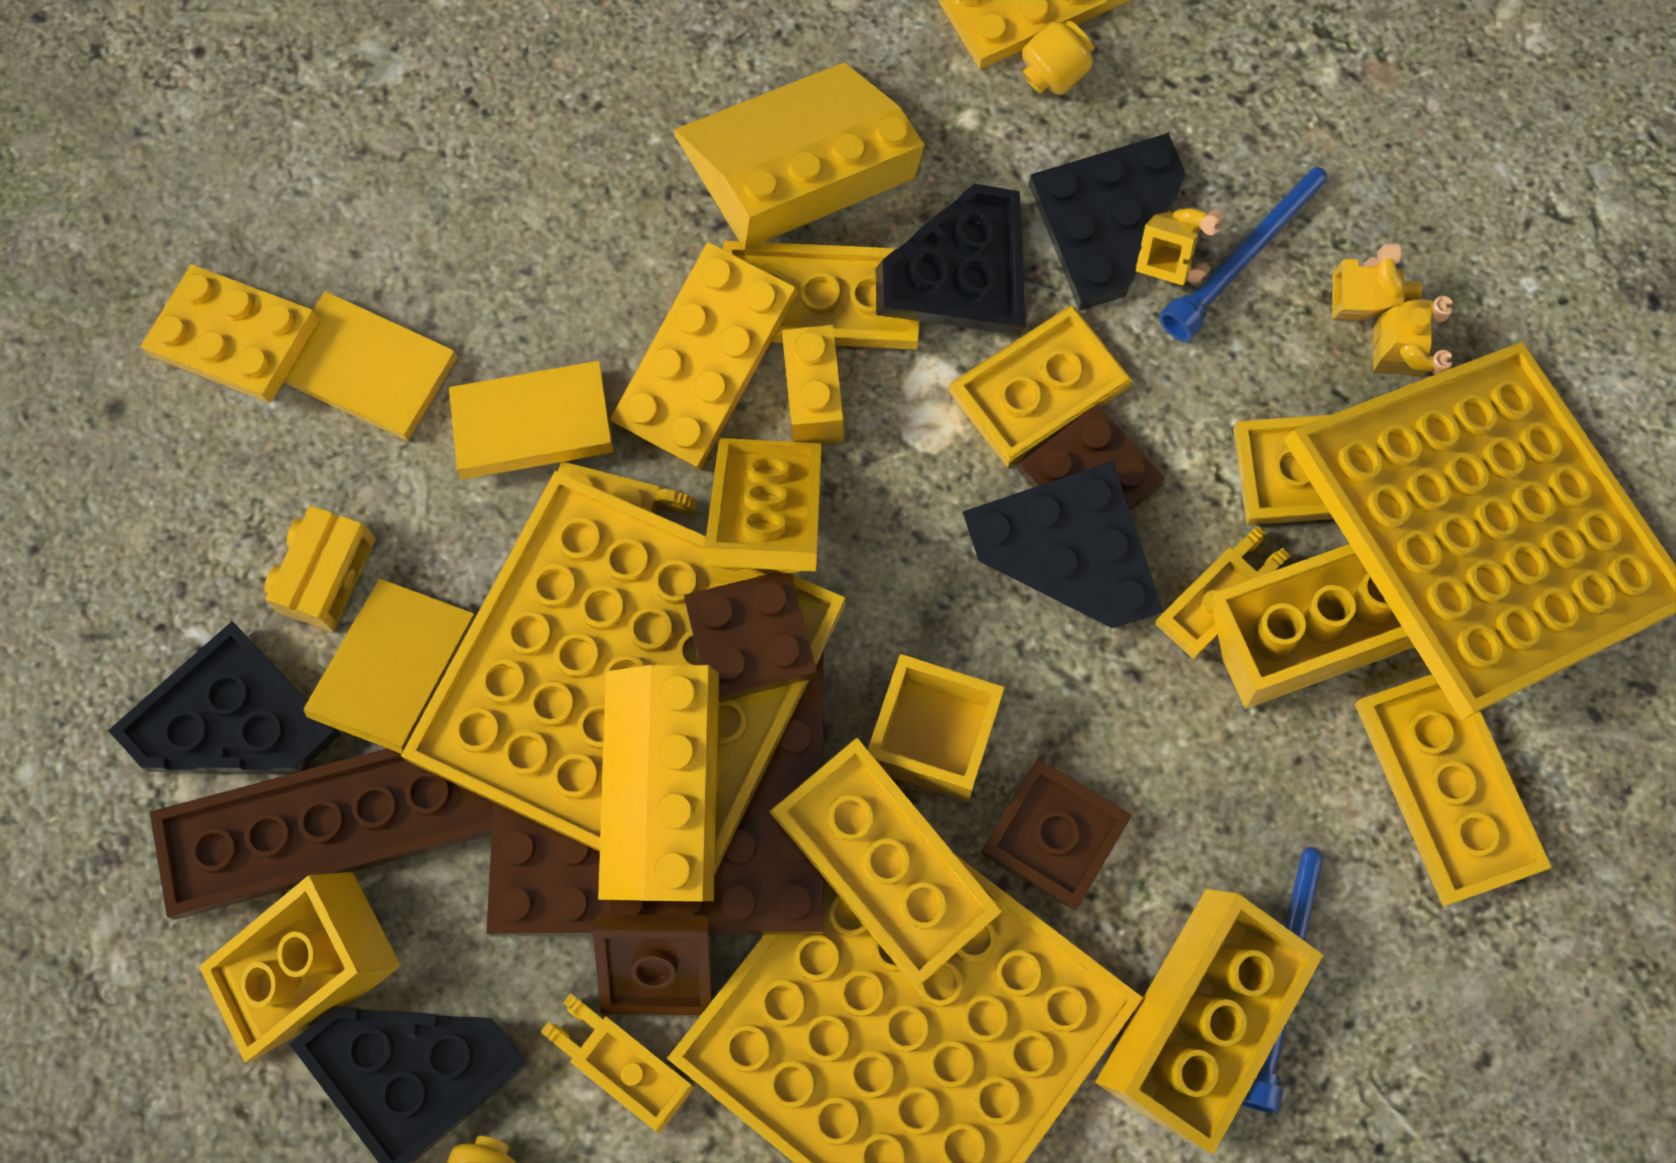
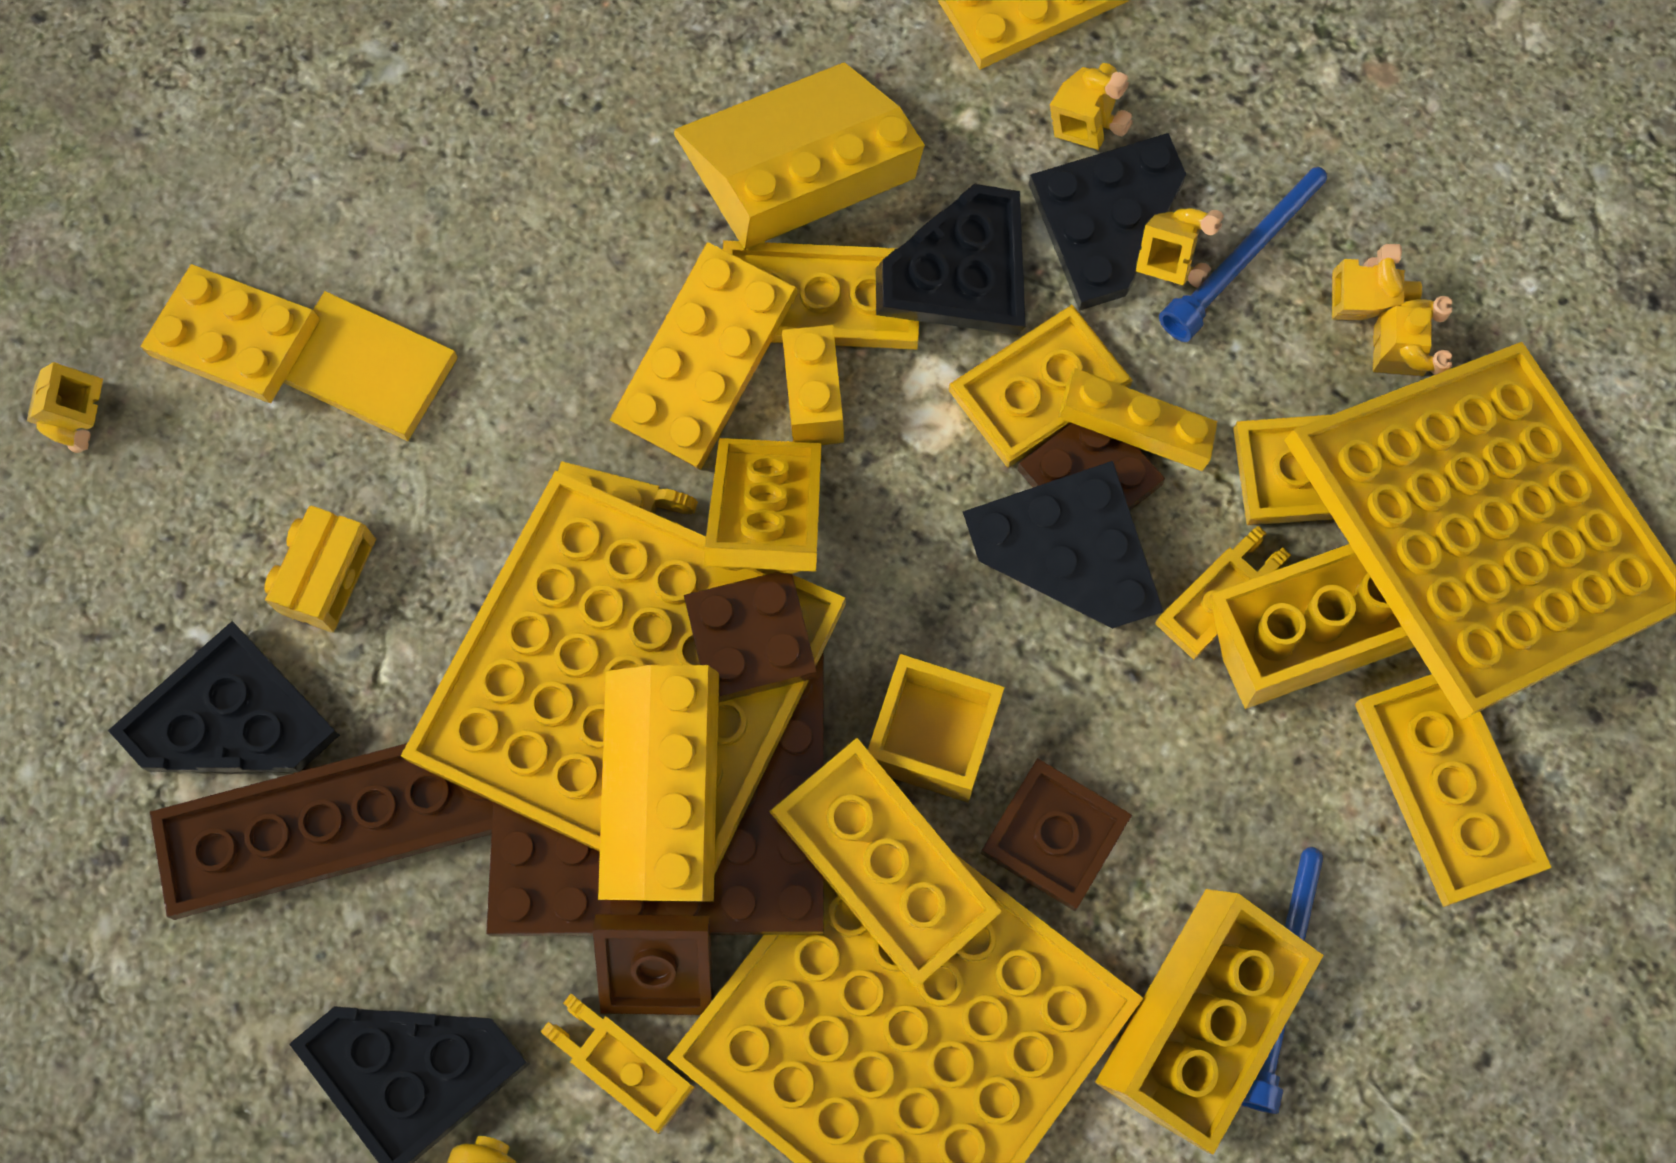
(64, 403): none -> yellow piece
(298, 962): yellow slope -> none
(389, 665): yellow tile -> none
(530, 420): yellow tile -> none
(1057, 57): yellow head -> none
(1086, 105): none -> yellow piece
(1138, 419): none -> yellow plate

